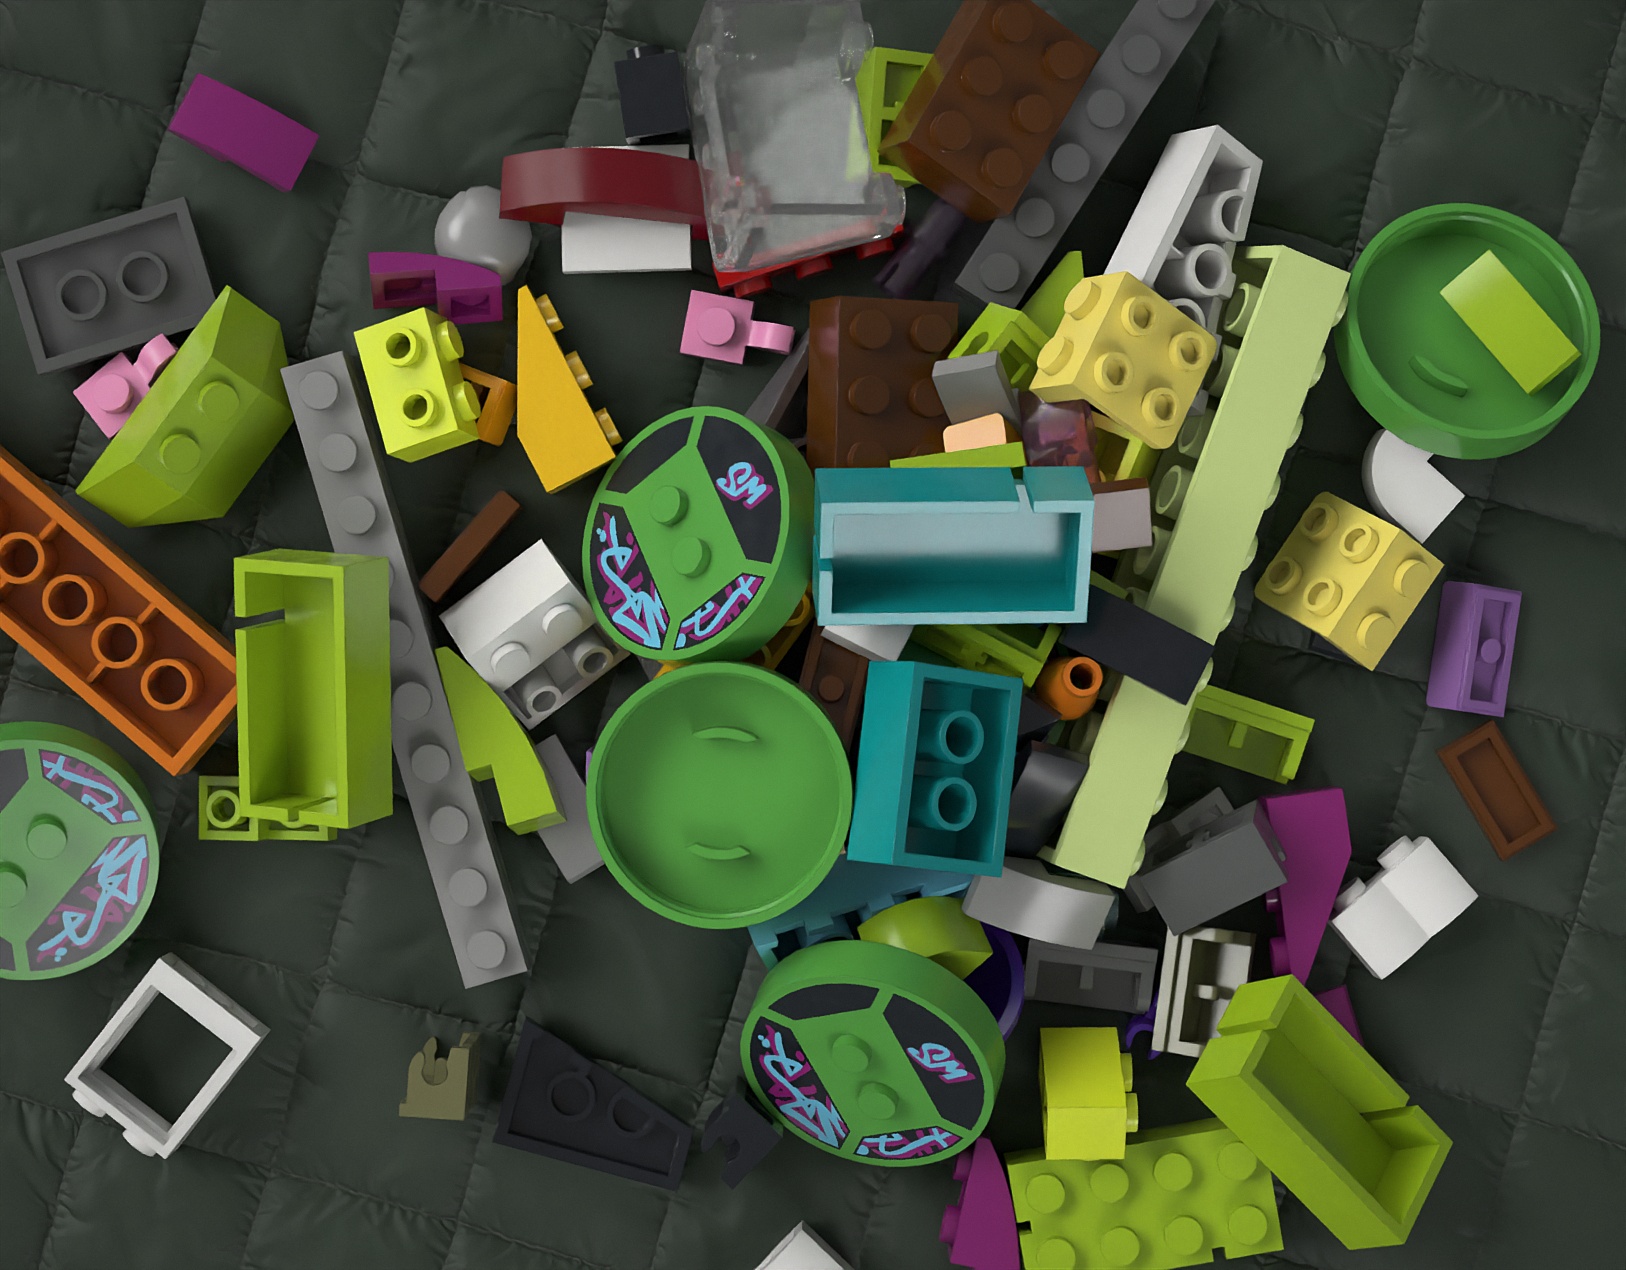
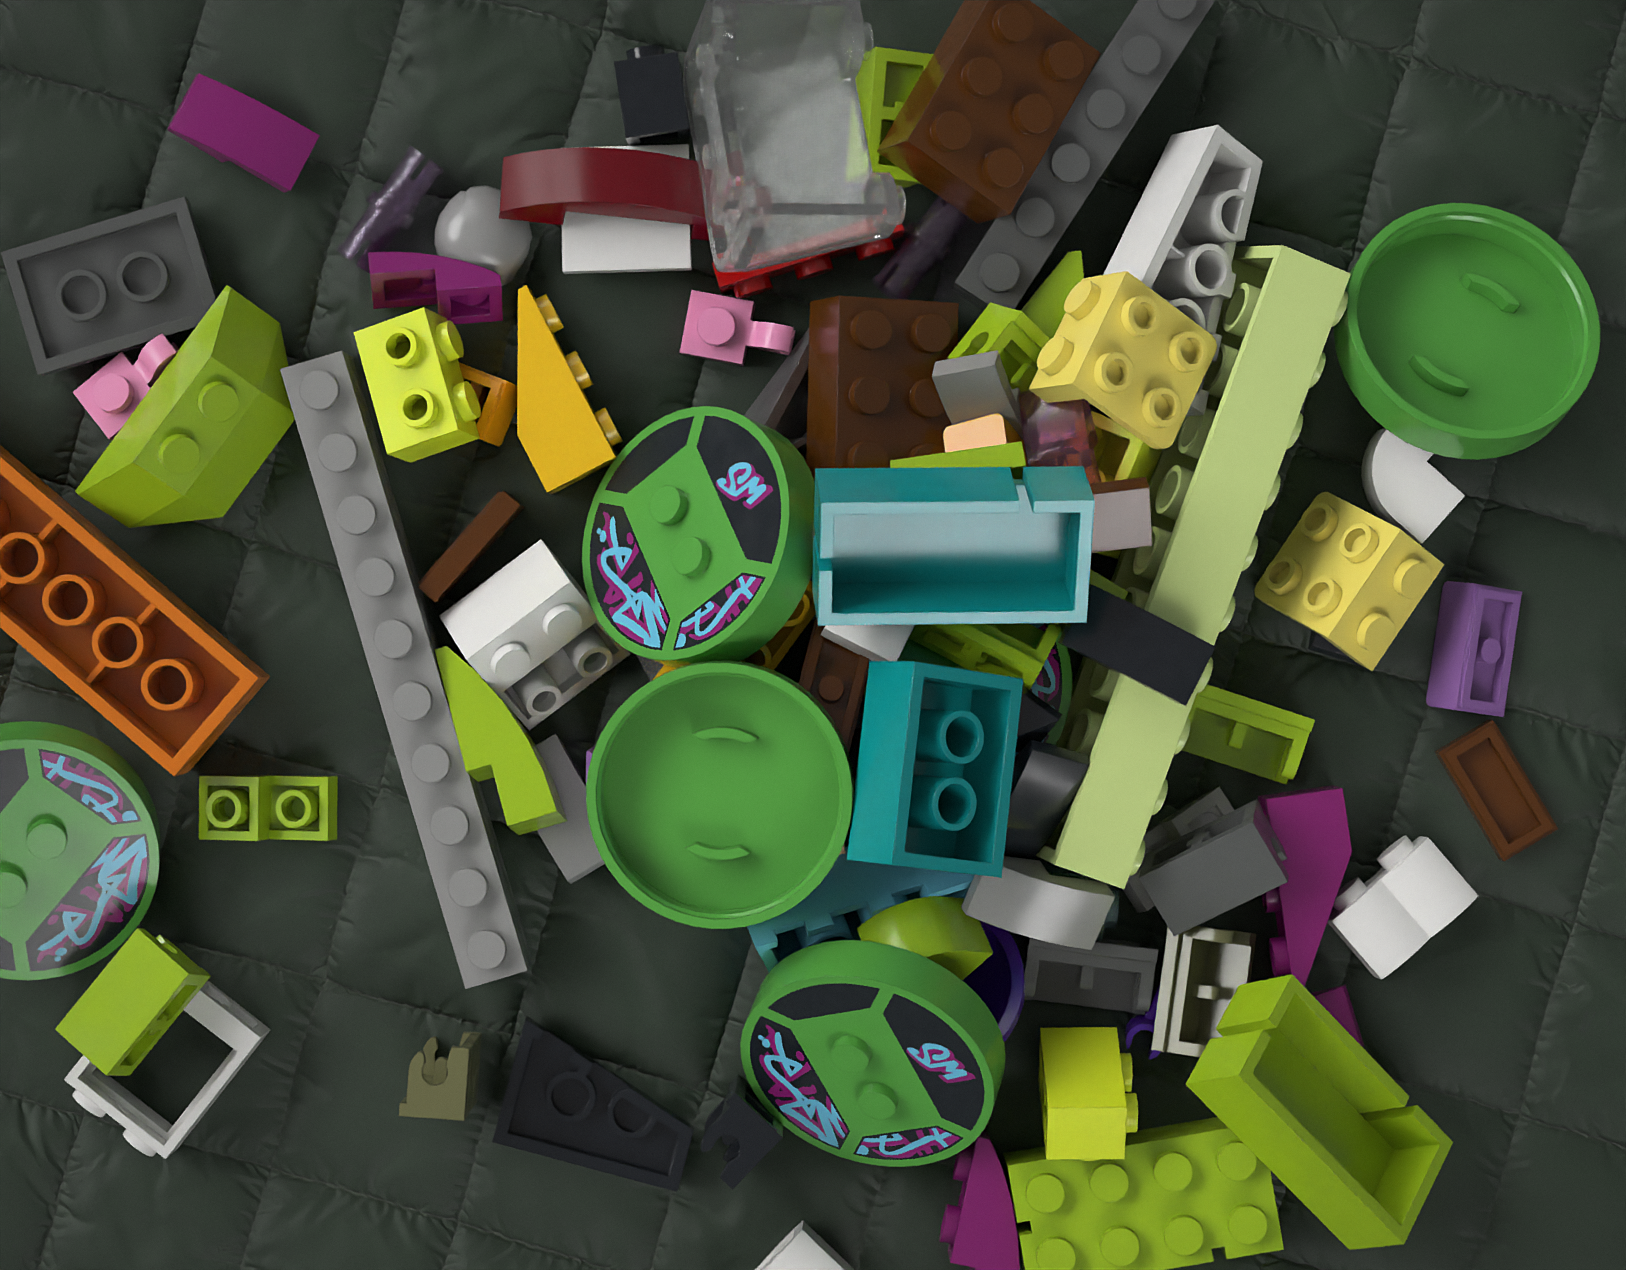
(132, 1003): none -> lime hinge
(314, 688): lime piece -> none
(390, 207): none -> clear purple pin
(1057, 690): orange cone -> none
(1510, 323): lime slope -> none

